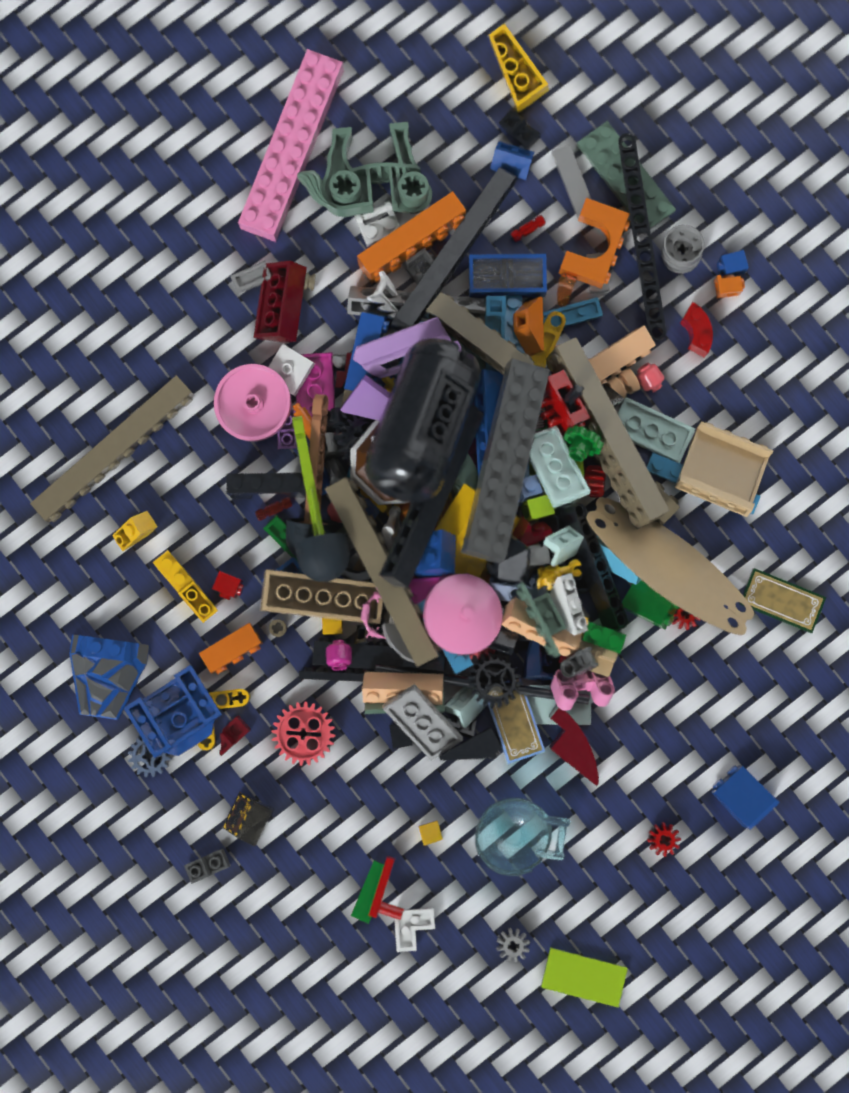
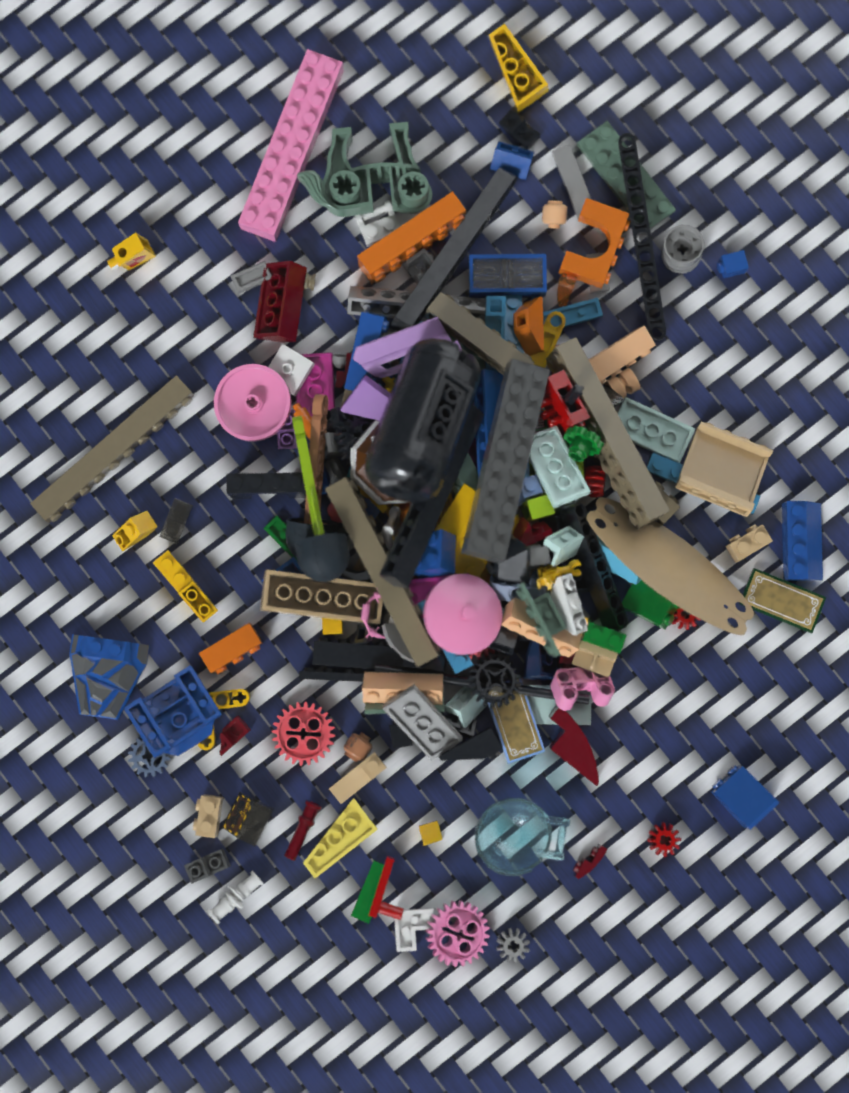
(131, 253): none -> yellow torso
(176, 521): none -> clear smoke slope
(208, 816): none -> tan brick
(228, 585): red brick -> none
(235, 897): none -> white piece
(273, 508): clear red axle -> none
(280, 633): dark tan bush -> none
(306, 821): none -> dark red pin
(338, 655): dark pink head -> none
(343, 836): none -> light yellow wing
(357, 747): none -> nougat head
(357, 778): none -> tan slope
(379, 298): white piece -> none
(464, 916): none -> bright pink gear
(528, 228): red axle -> none
(554, 214): none -> light nougat head
(579, 663): dark grey piece -> none
(584, 866): none -> dark red slope
(584, 977): lime tile -> none
(650, 377): coral head -> none
(699, 329): red brick -> none
(728, 286): orange brick -> none
(749, 543): none -> tan brick
(802, 541): none -> blue slope

